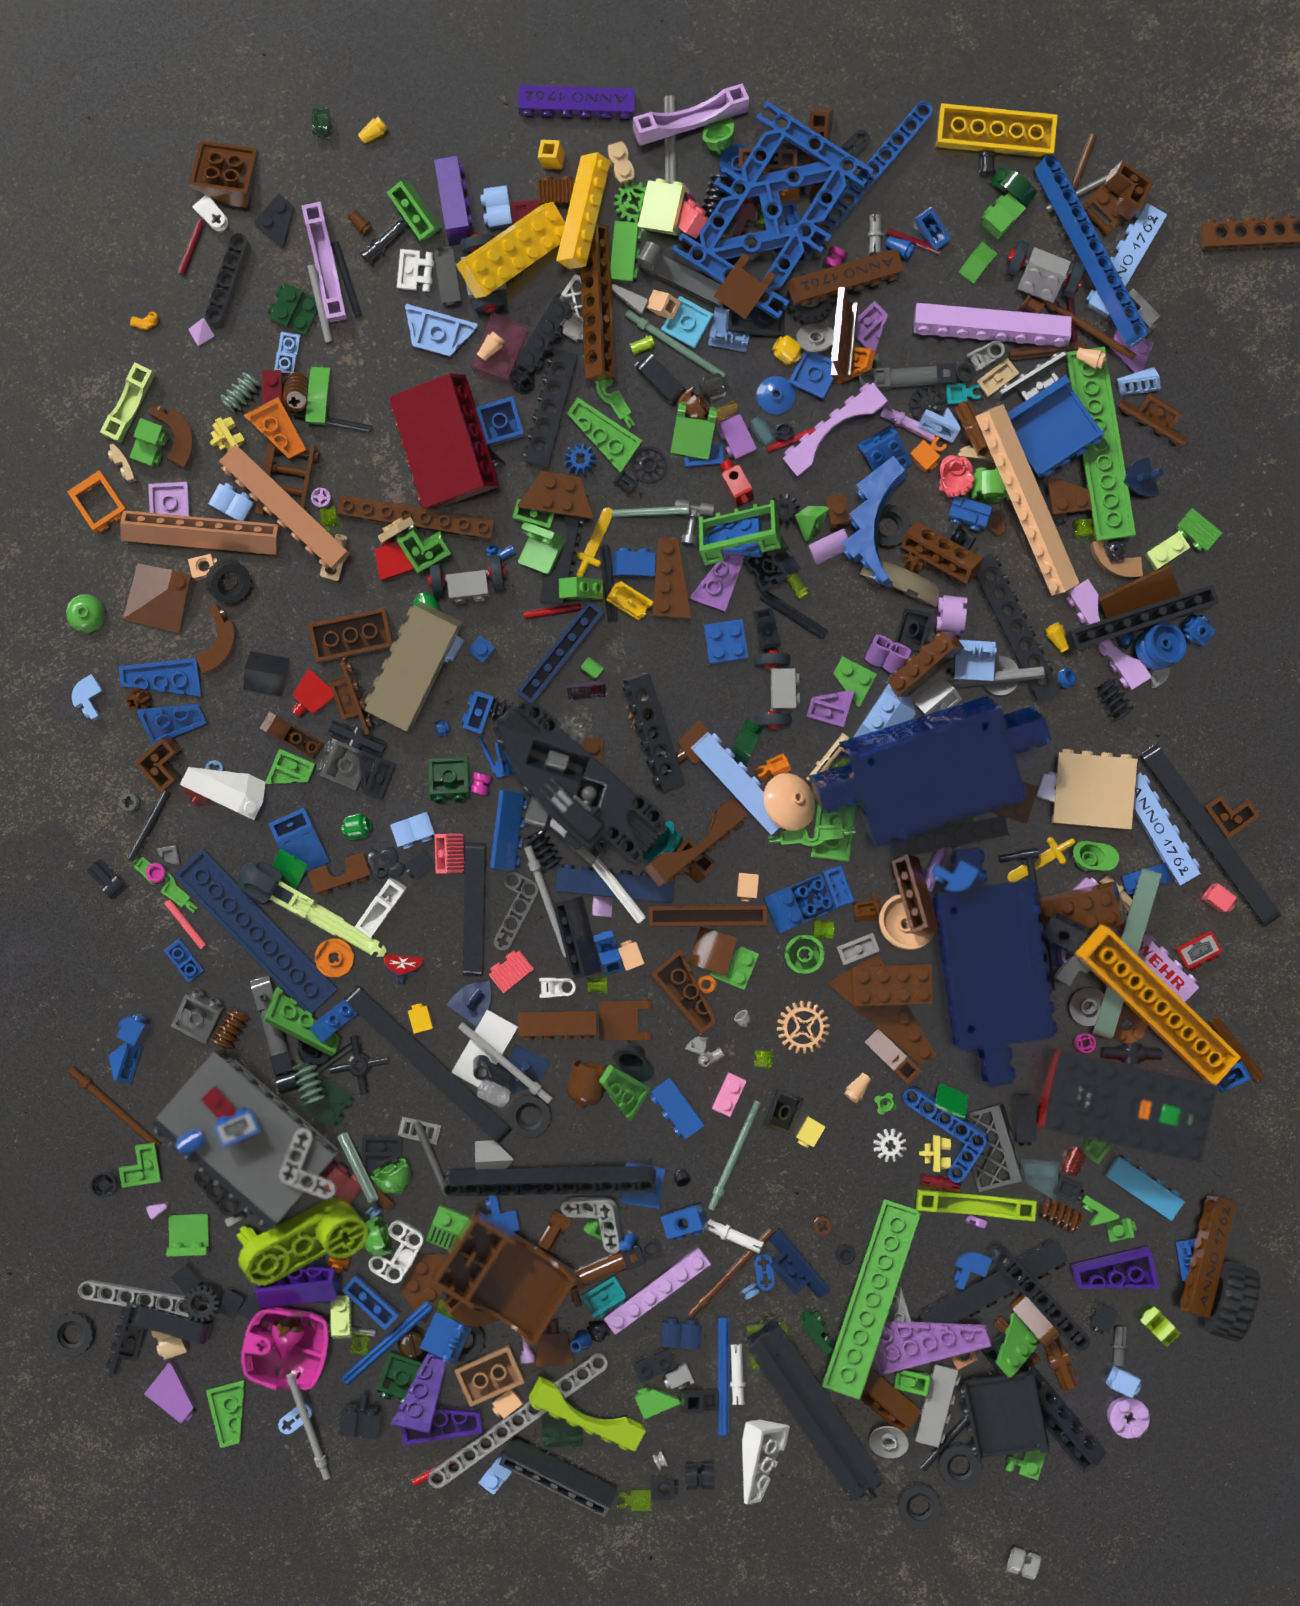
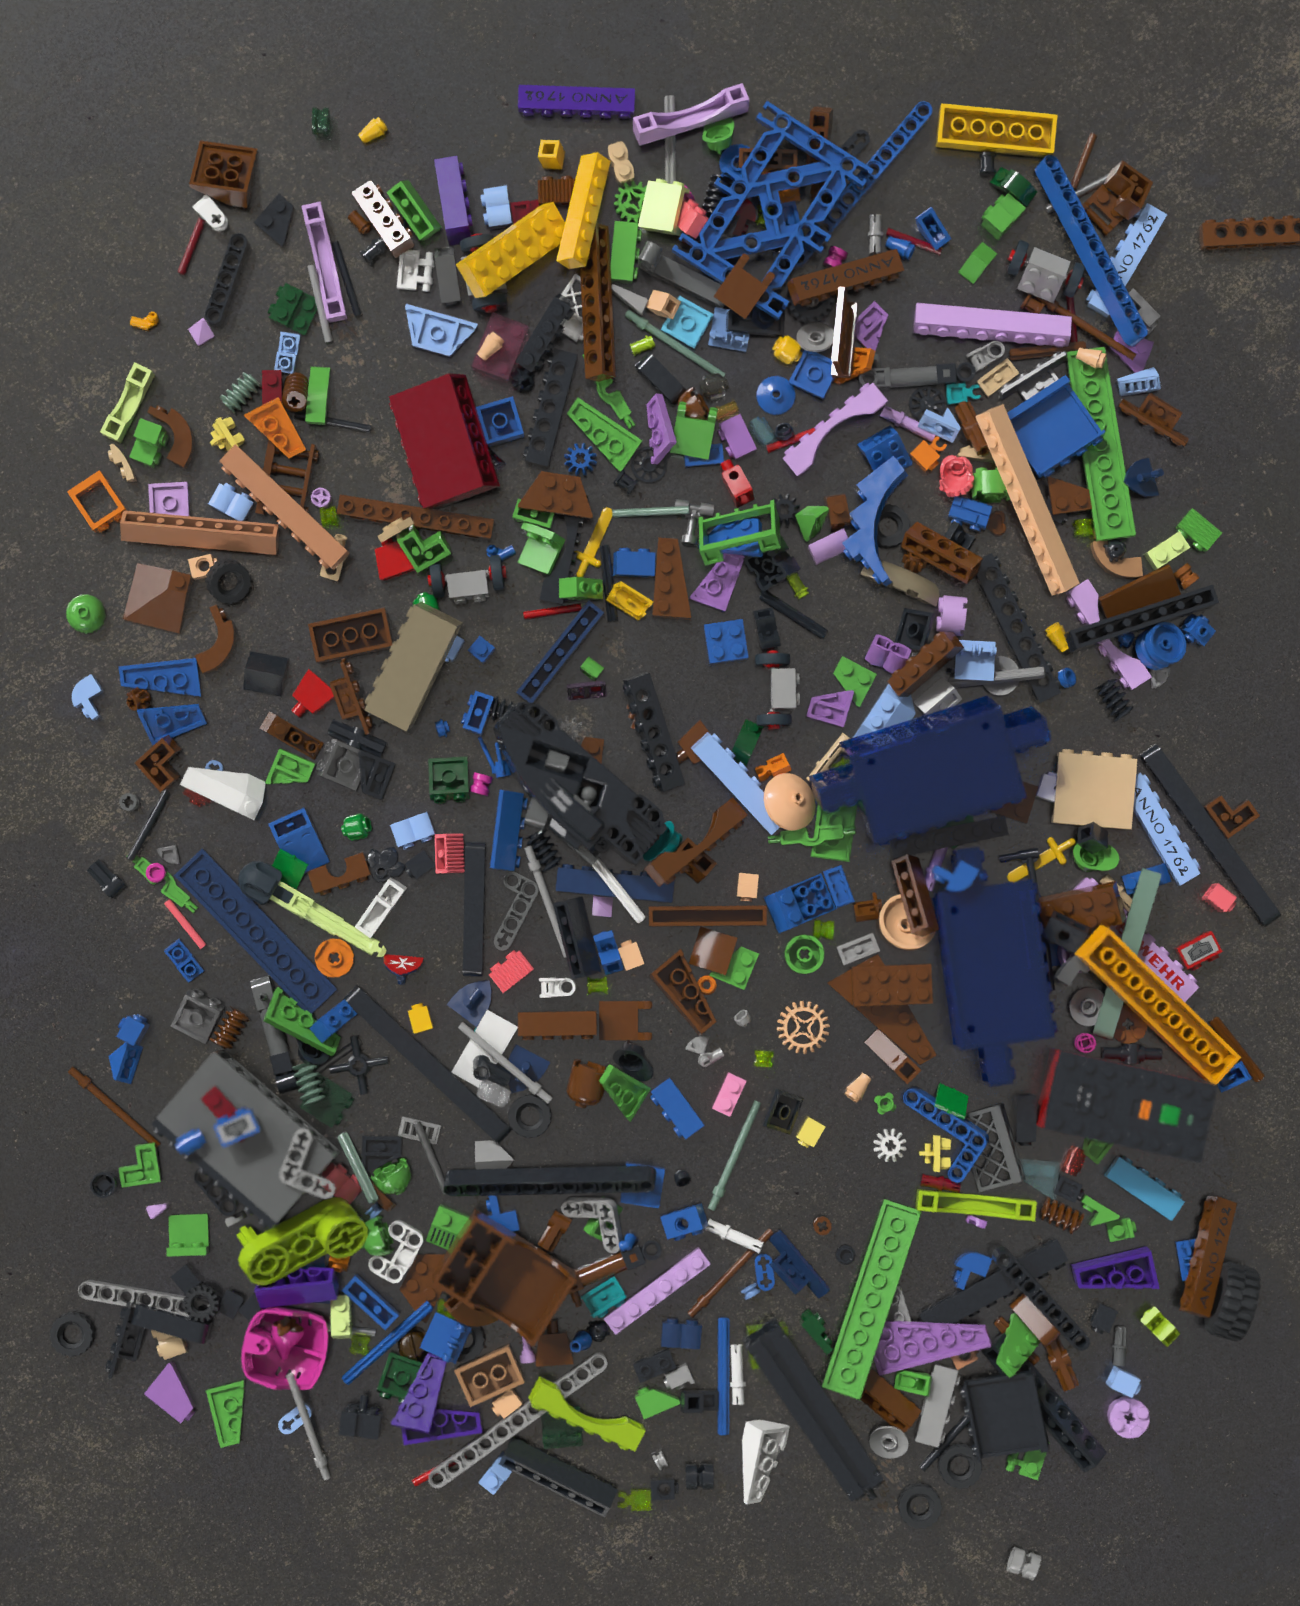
(383, 219): none -> brick
(662, 431): none -> medium lavender wing
(1092, 837): none -> black brick
(1186, 576): none -> dark orange wheel

